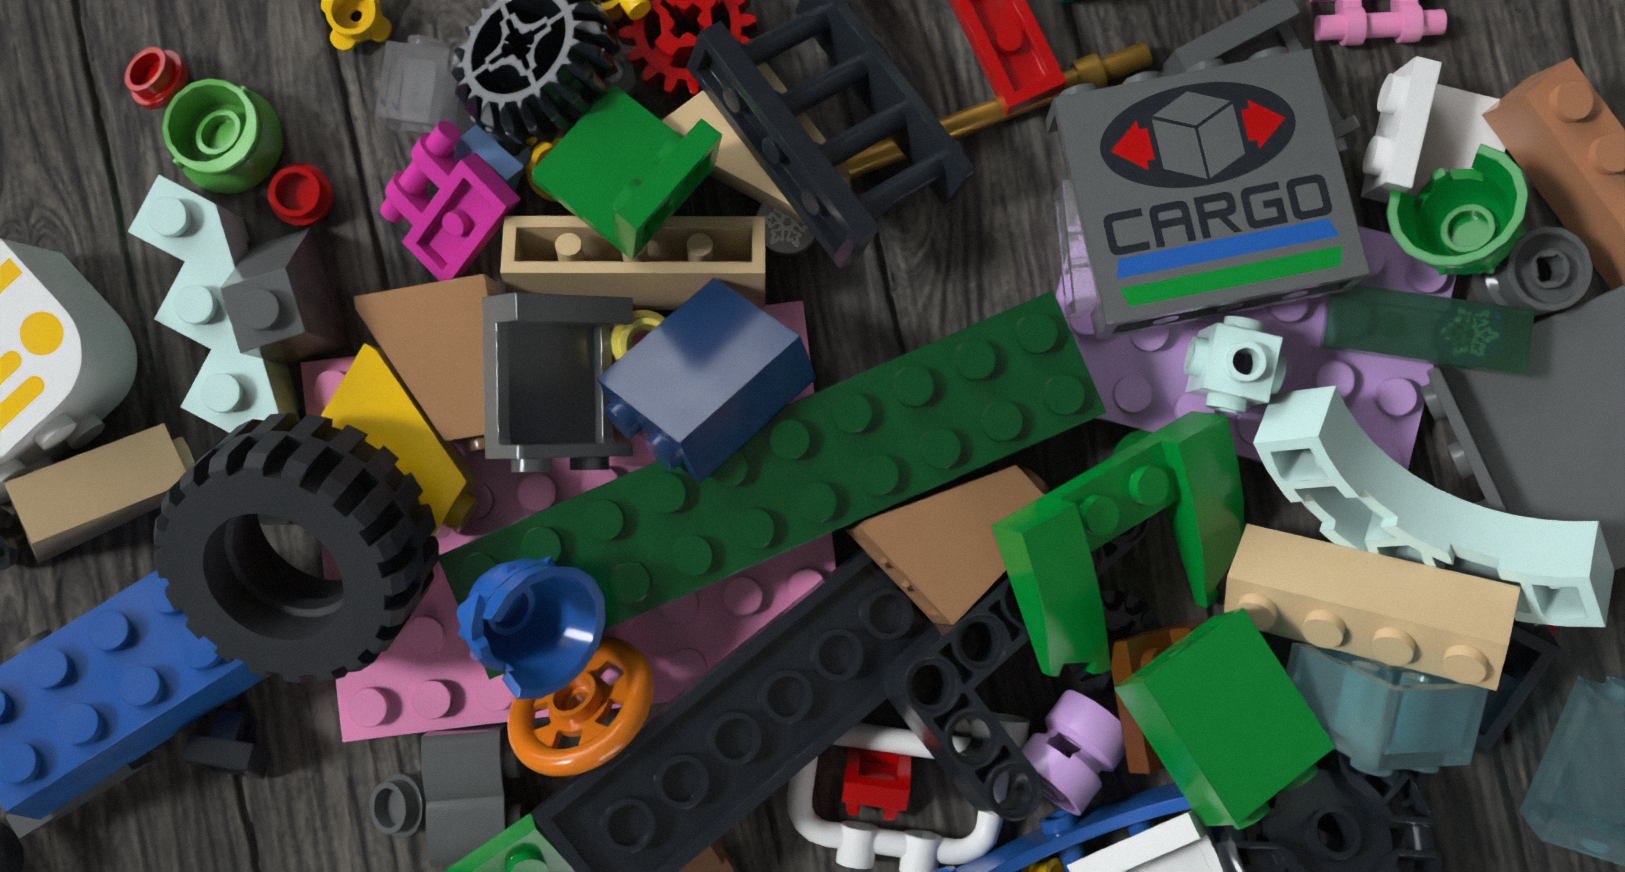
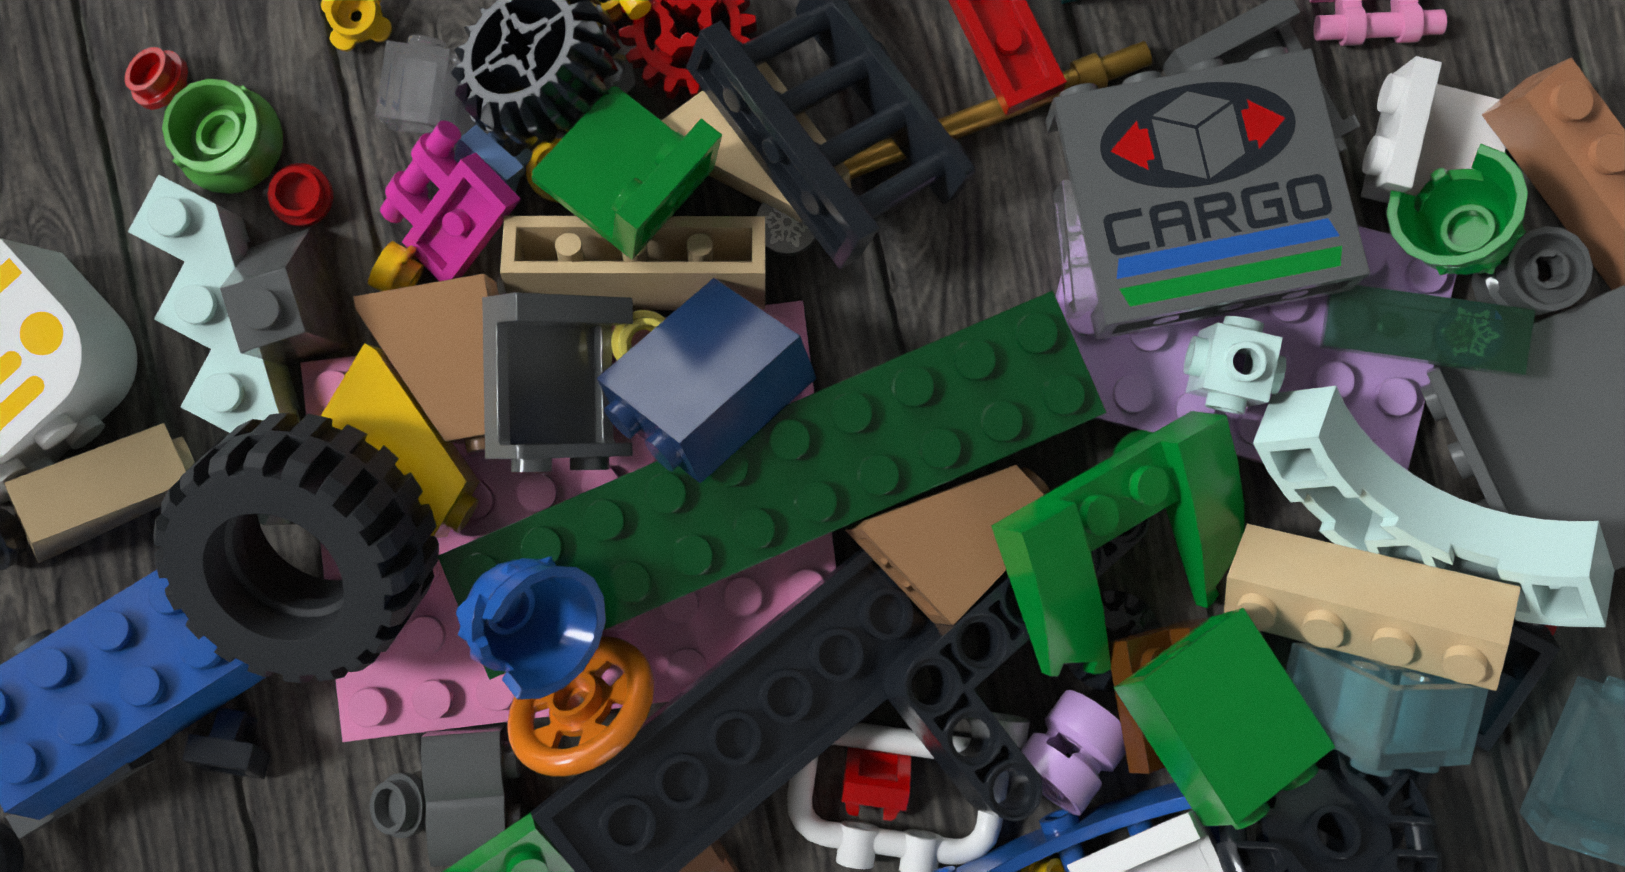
(395, 268): none -> yellow plate

